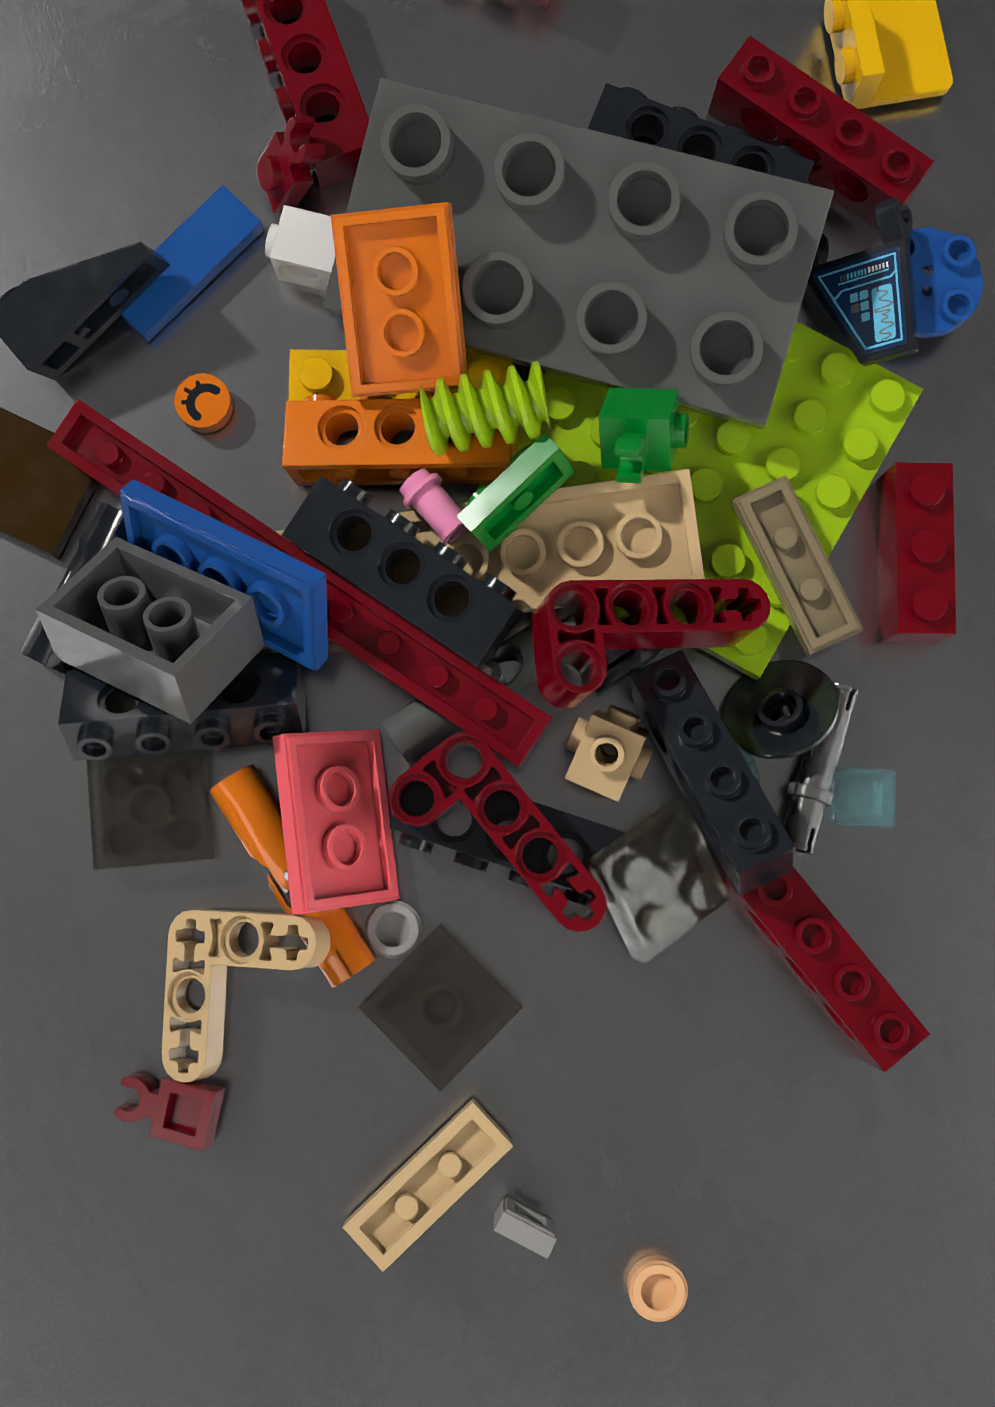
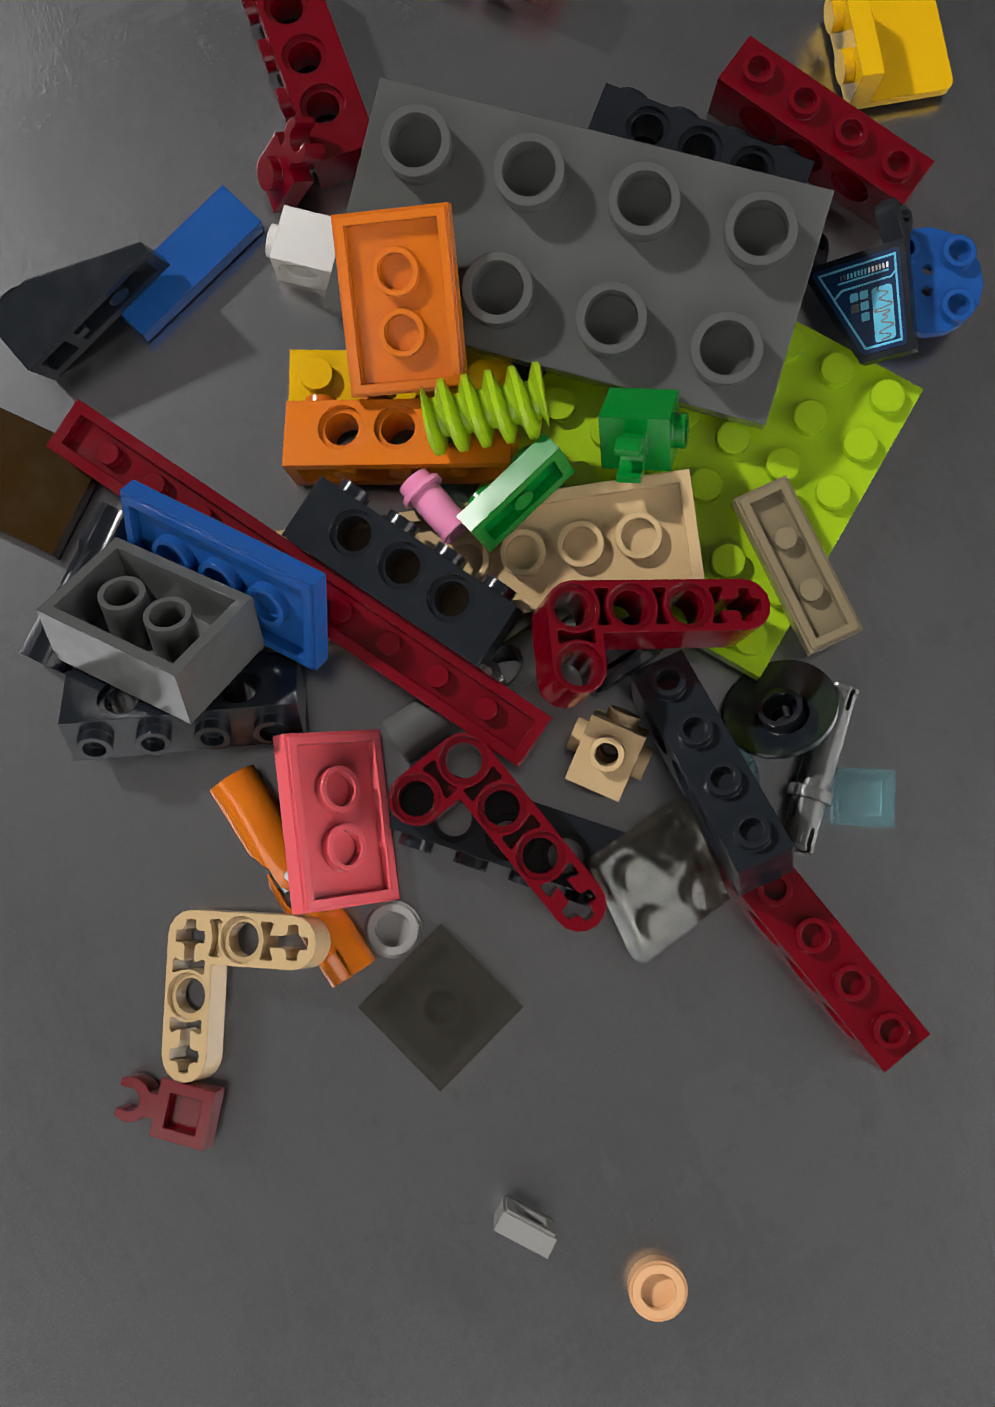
(150, 809): clear smoke plate -> none
(203, 403): orange tile -> none
(427, 1185): tan plate -> none
(916, 553): dark red brick -> none

